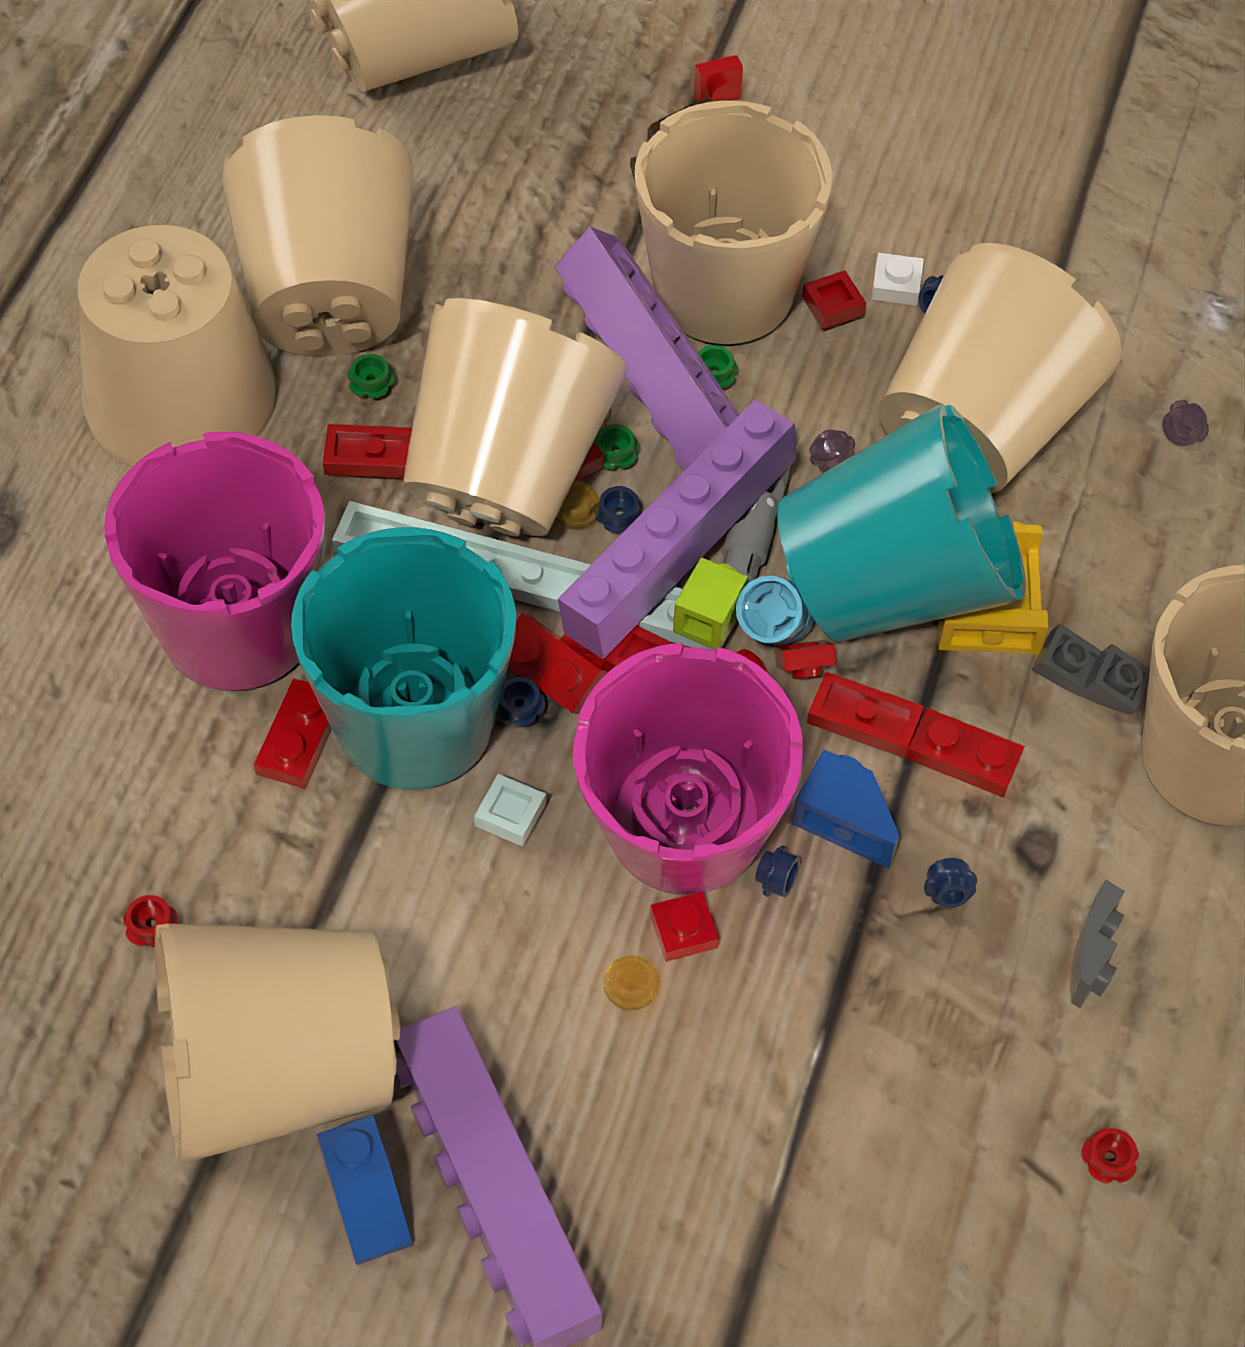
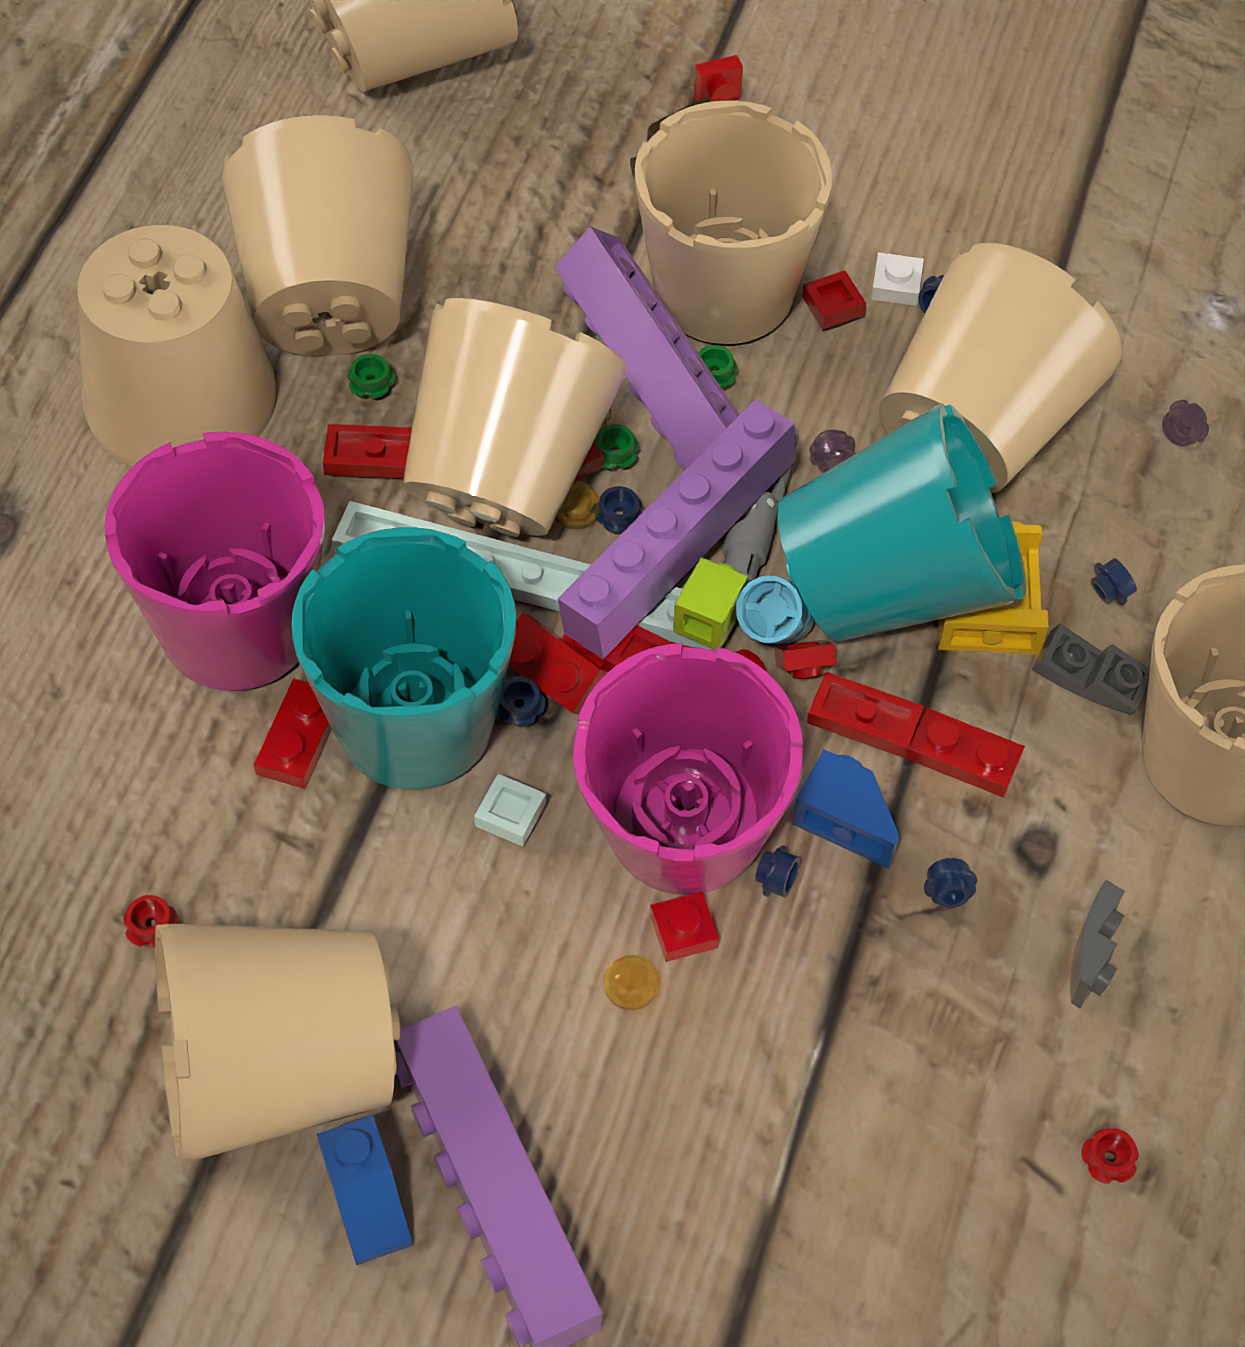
(1113, 582): none -> dark blue plate

